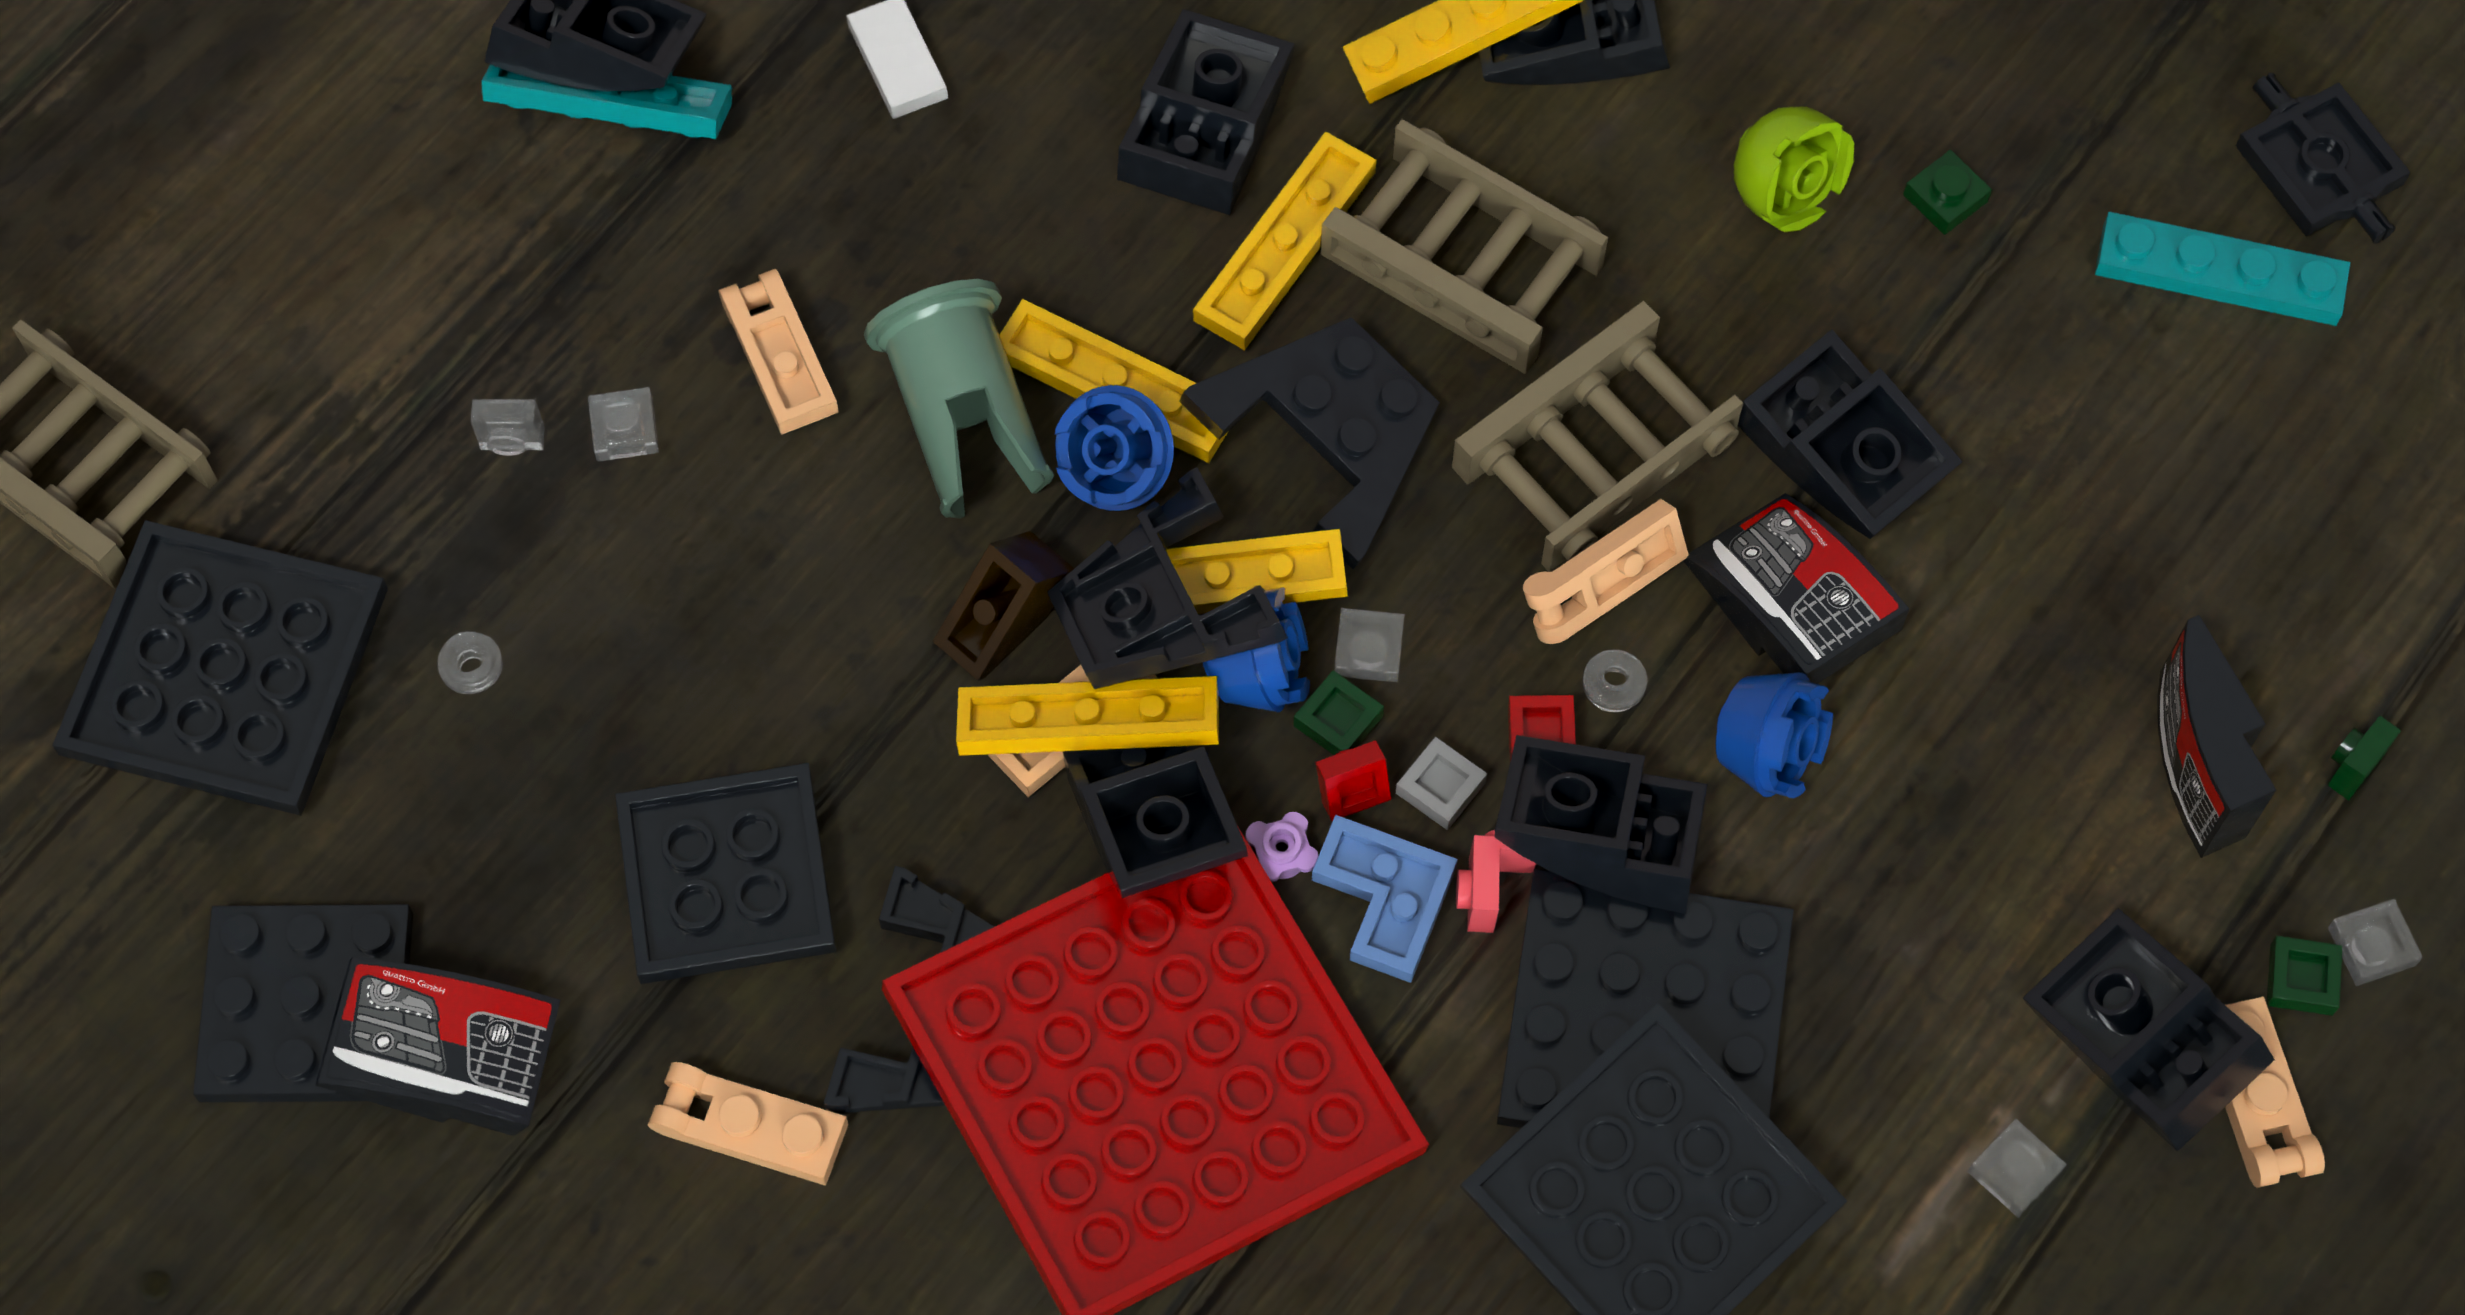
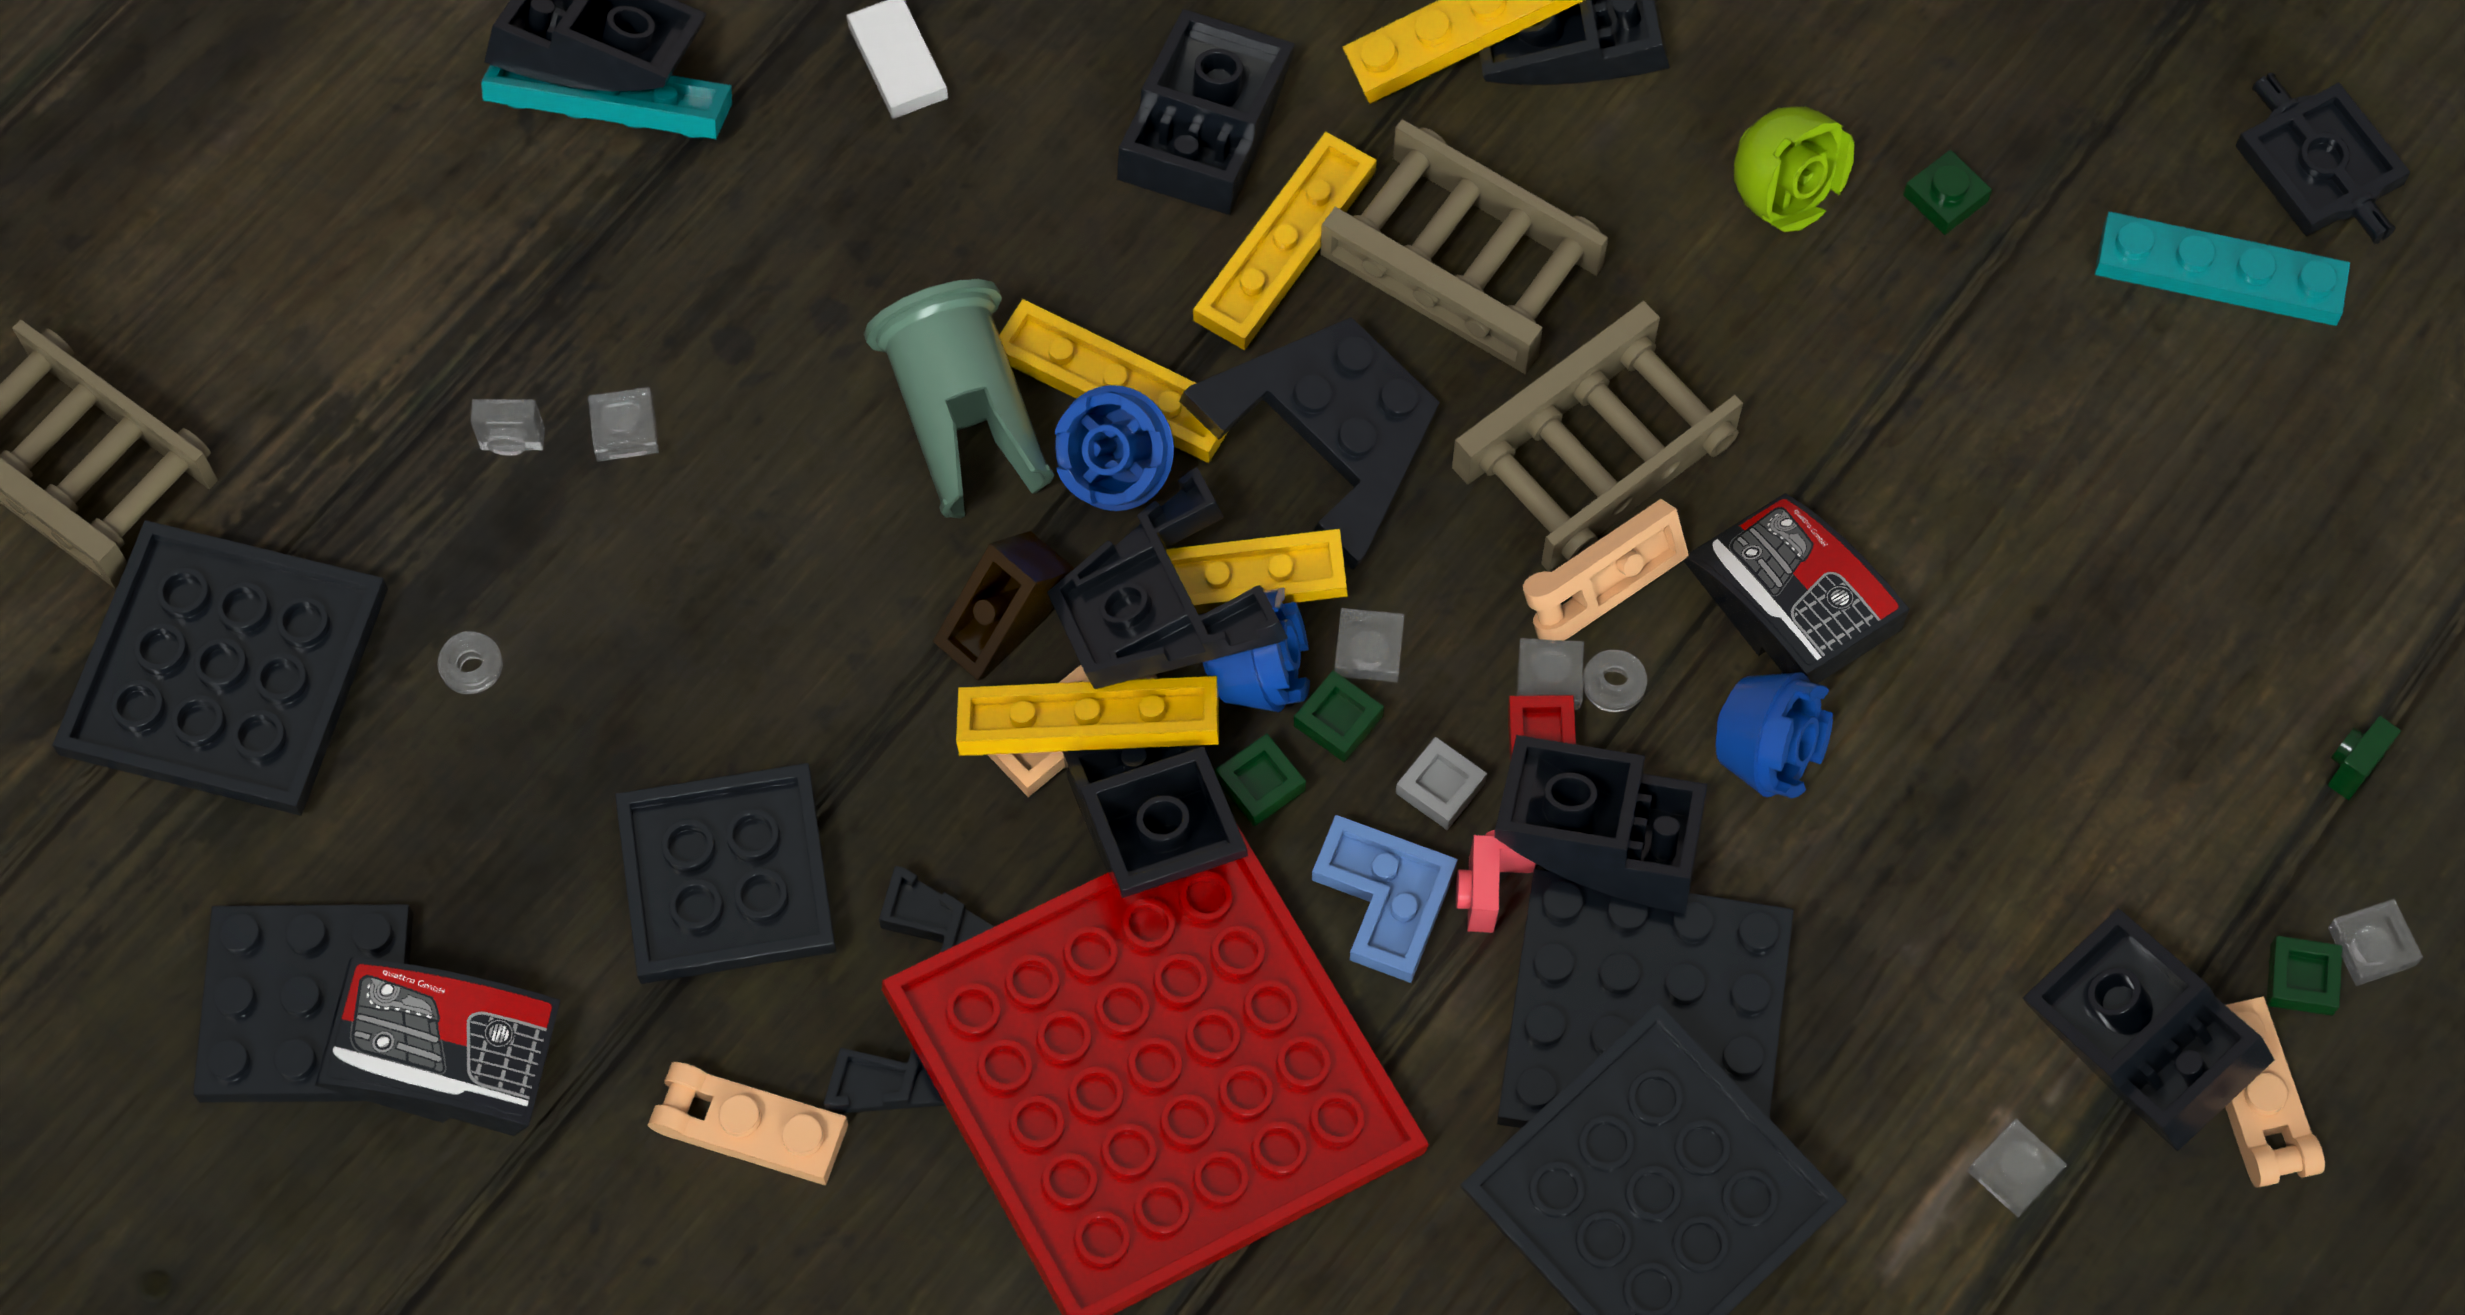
(779, 352): light nougat plate -> none
(1260, 780): none -> dark green plate
(1292, 831): lavender plate -> none
(1353, 780): red plate -> none
(1550, 668): none -> clear plate
(1846, 436): black slope -> none
(2208, 741): black slope -> none

